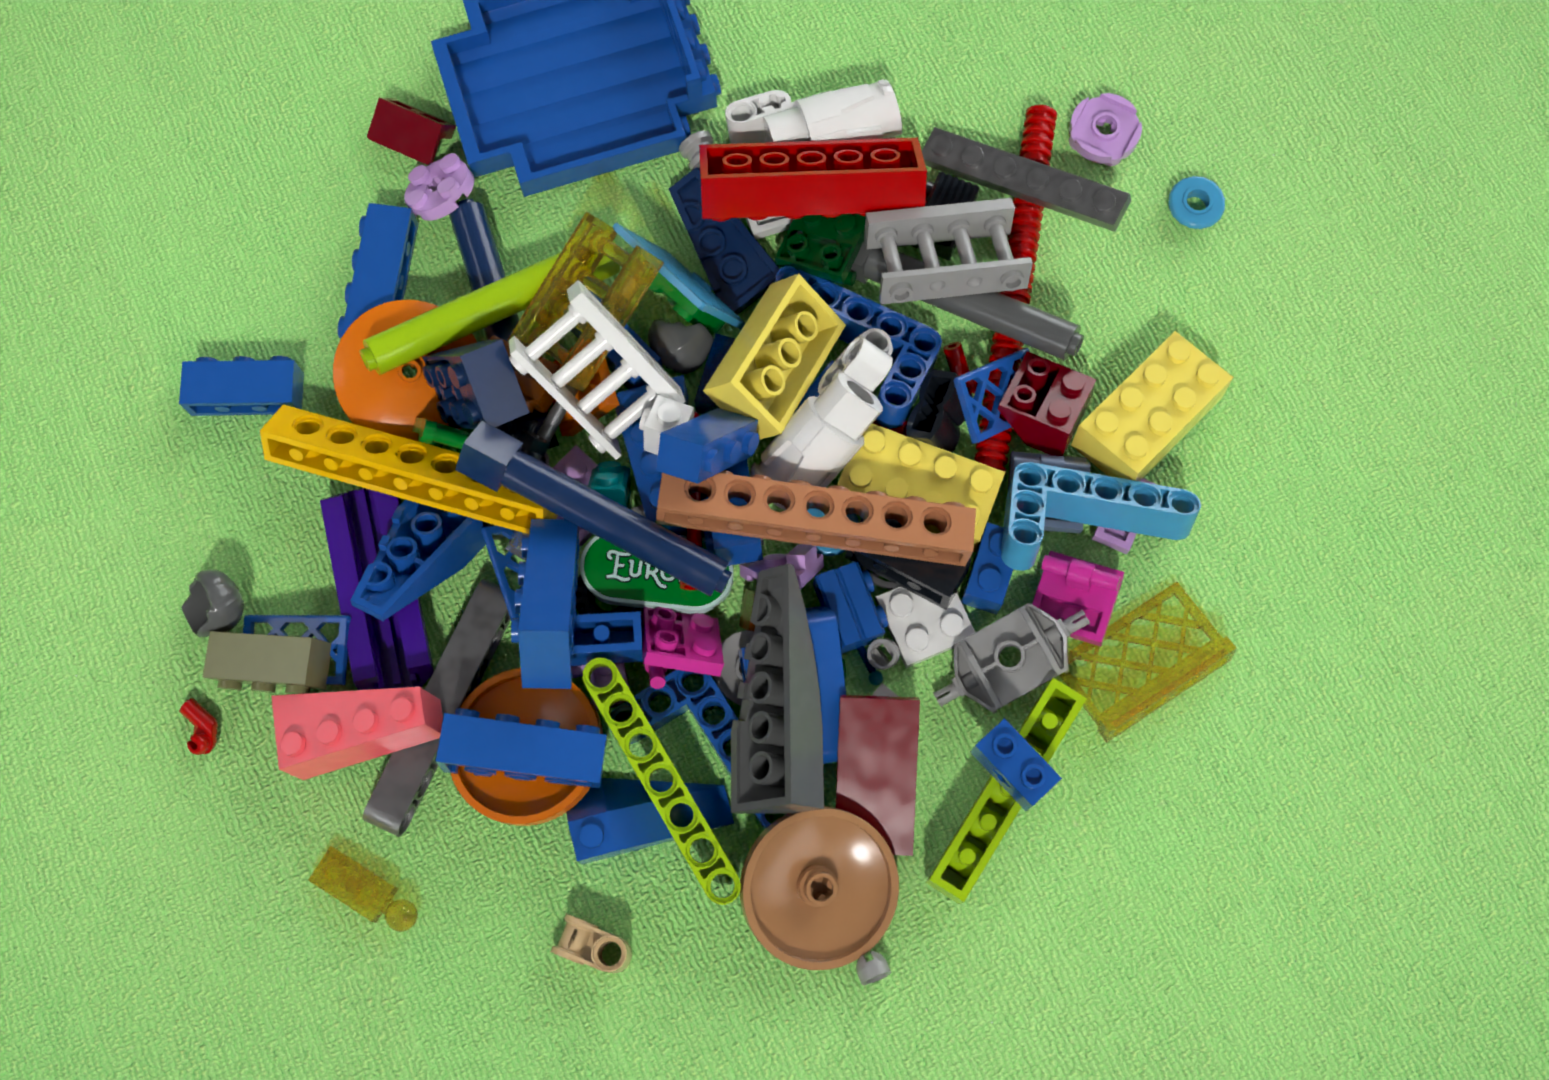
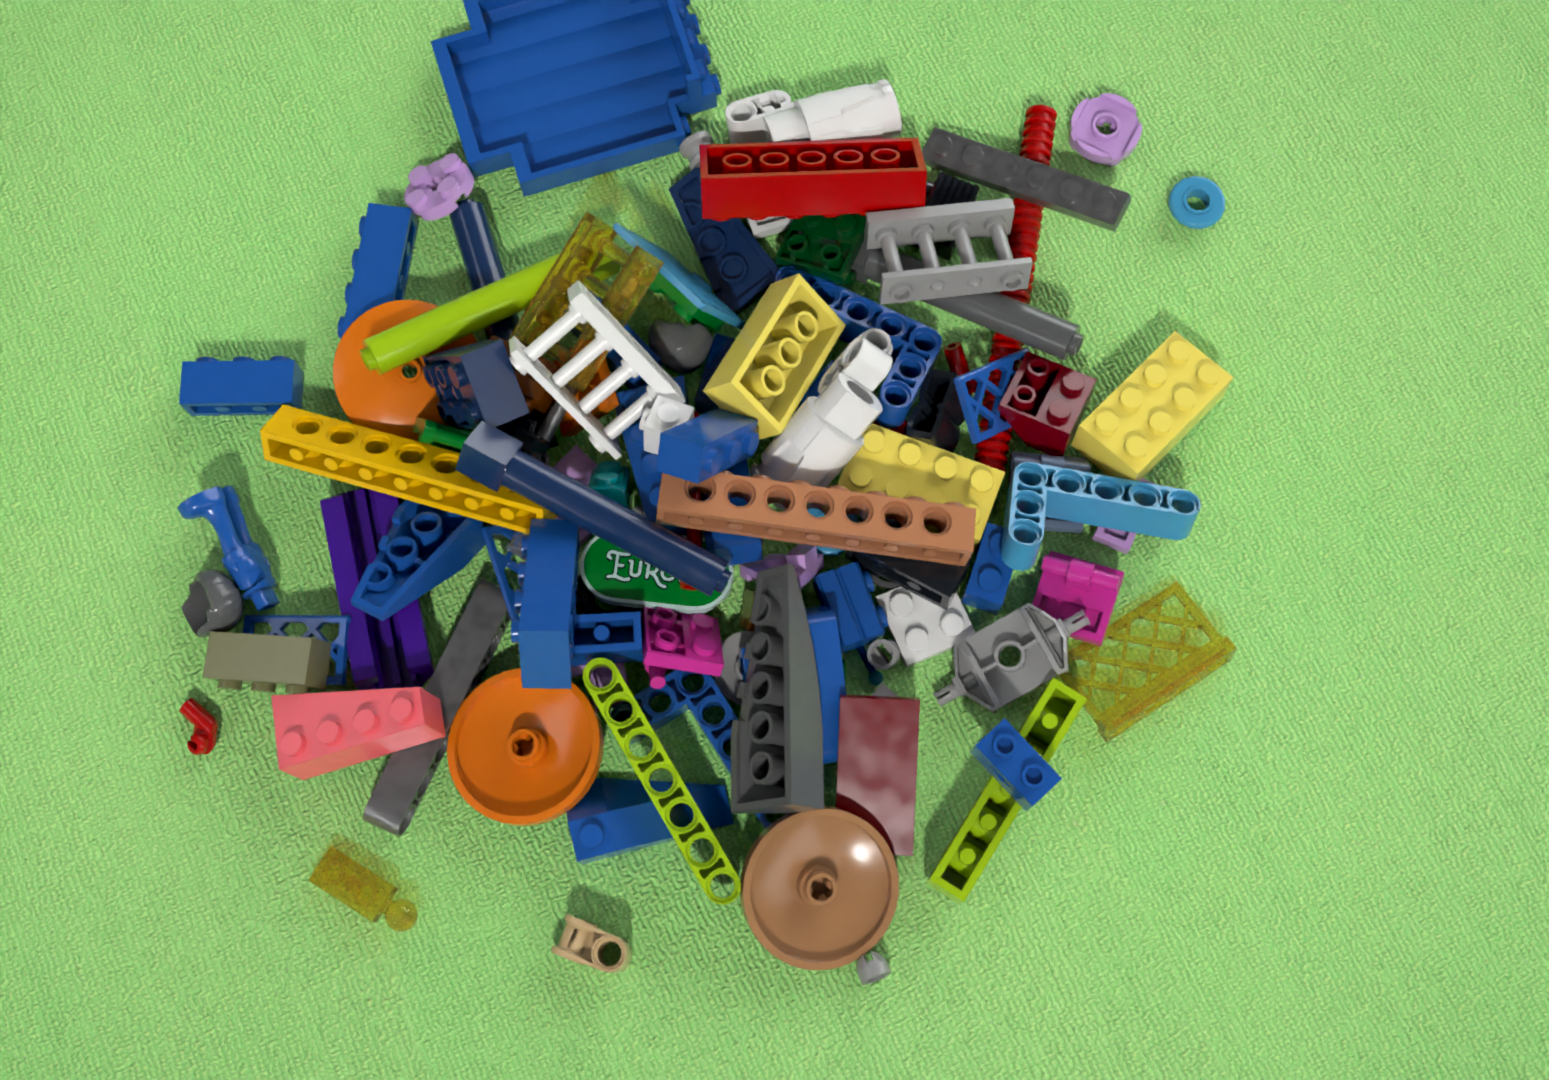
(241, 555): none -> blue piece
(408, 130): dark red panel -> none
(521, 749): blue wedge -> none

